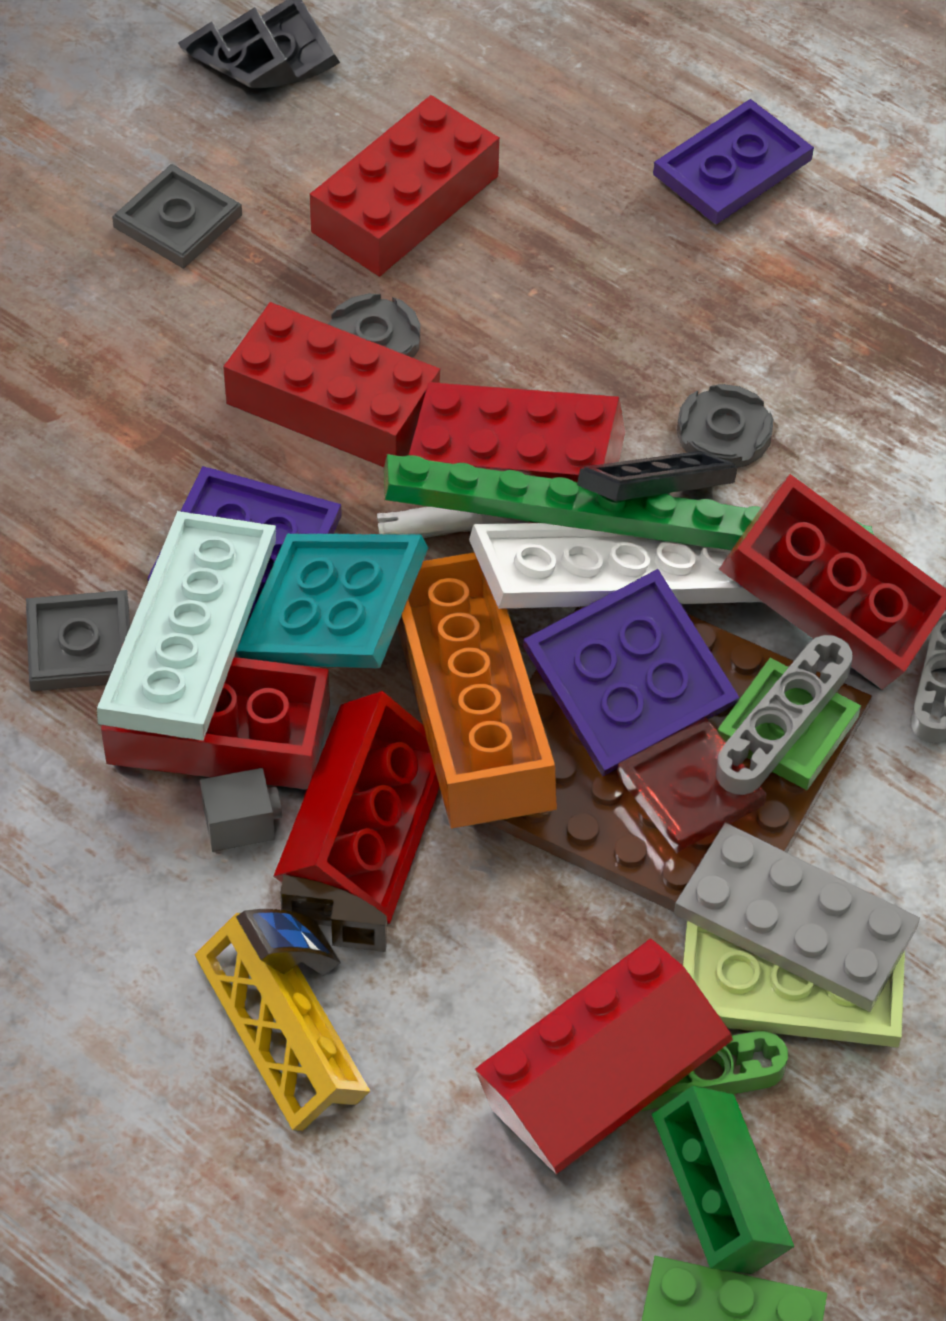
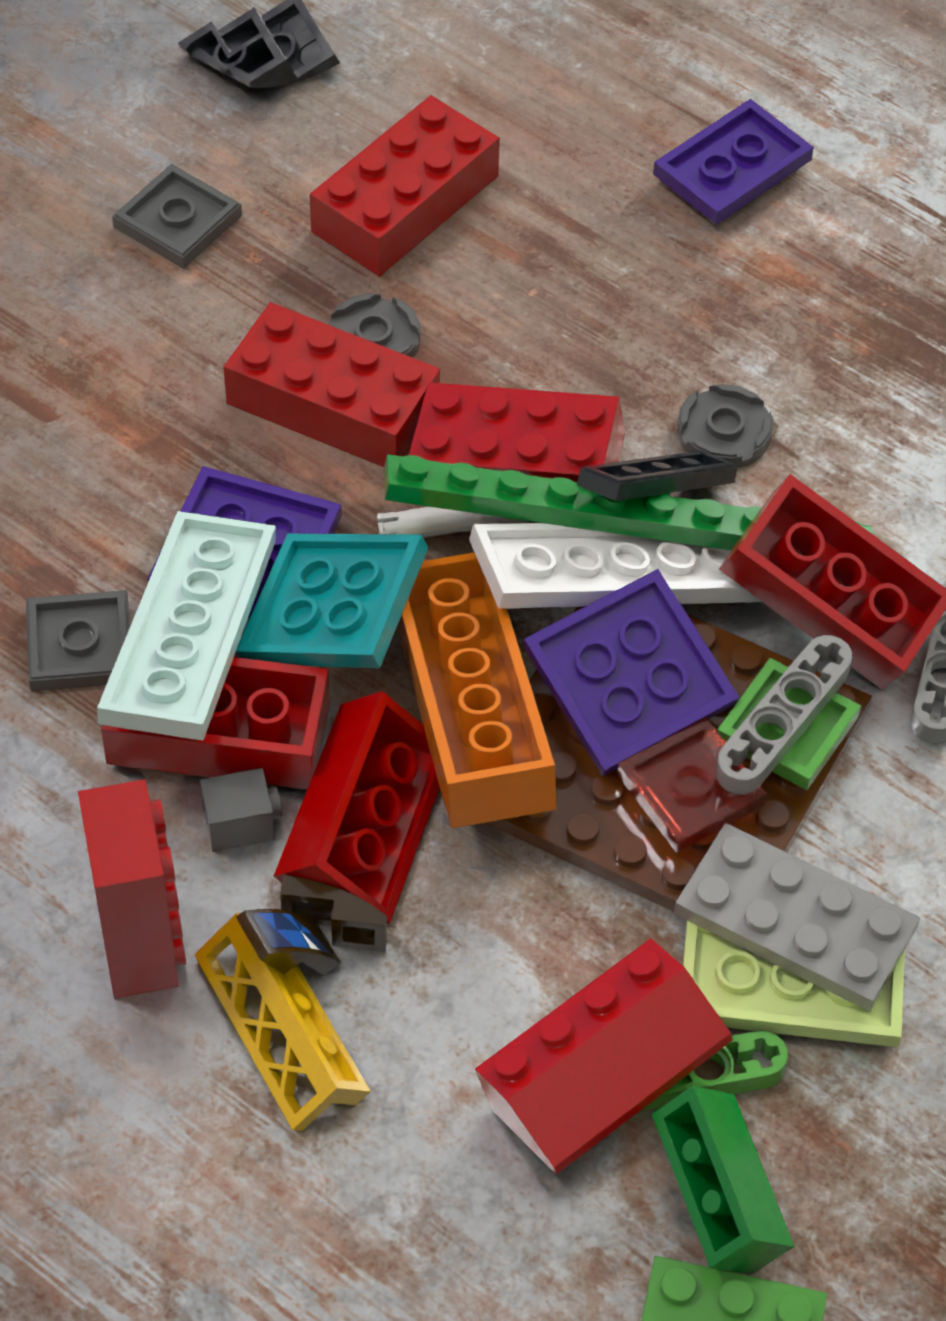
(133, 887): none -> red brick

